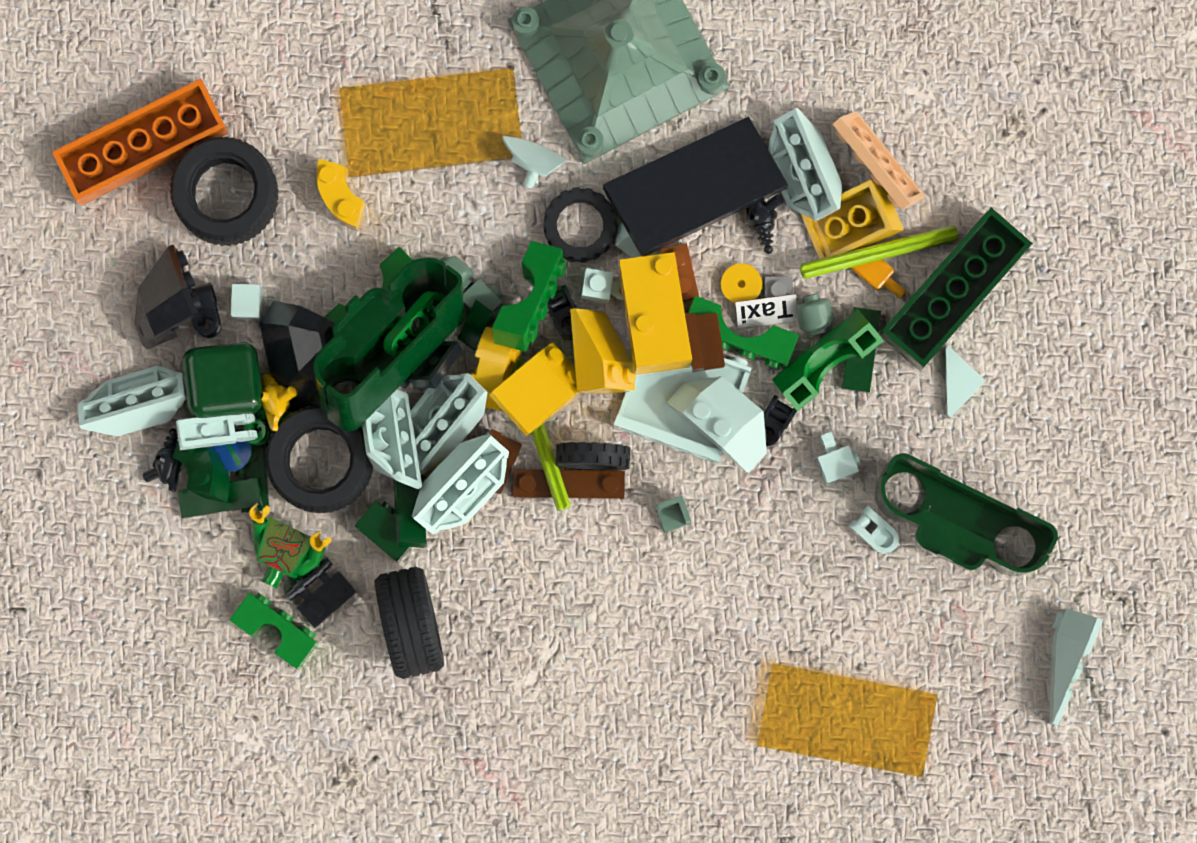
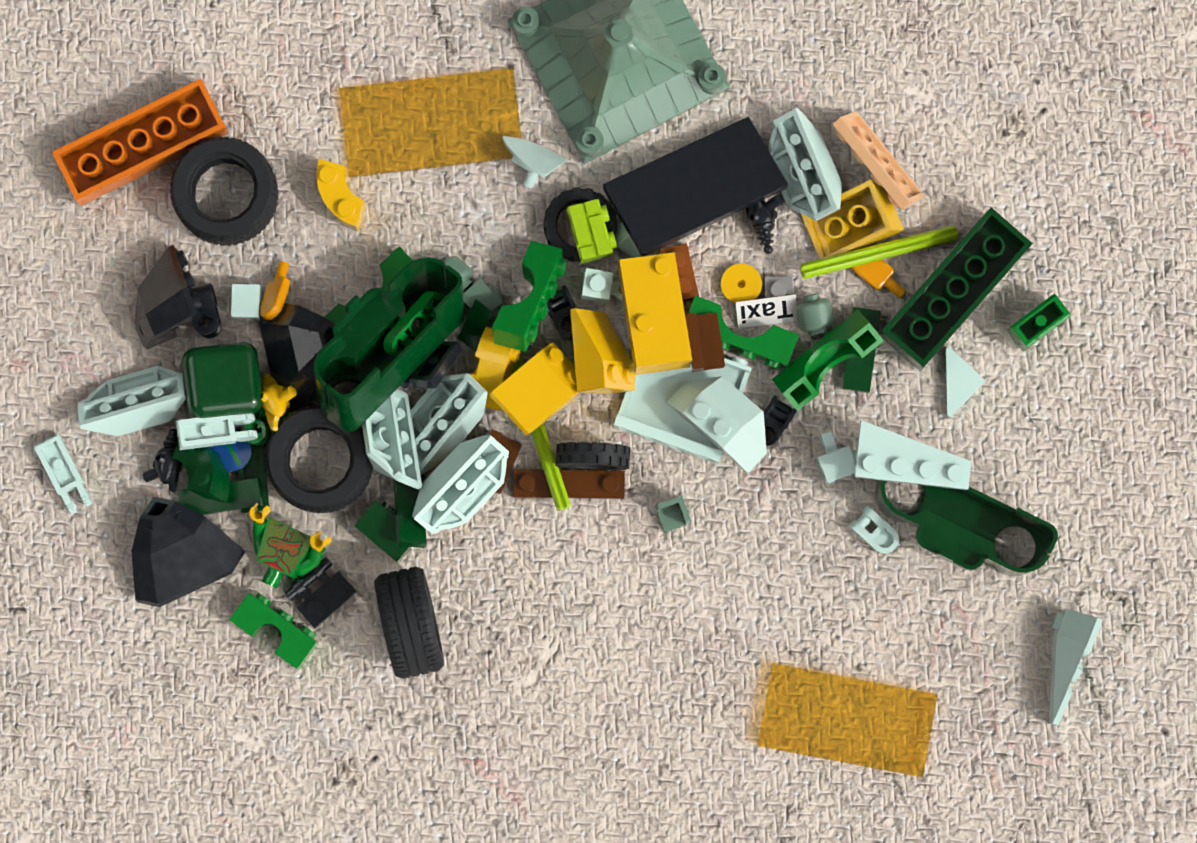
(62, 471): none -> light aqua hinge
(178, 553): none -> black brick
(275, 293): none -> light orange piece
(590, 231): none -> lime brick
(904, 460): none -> light aqua wing
(1038, 322): none -> green brick

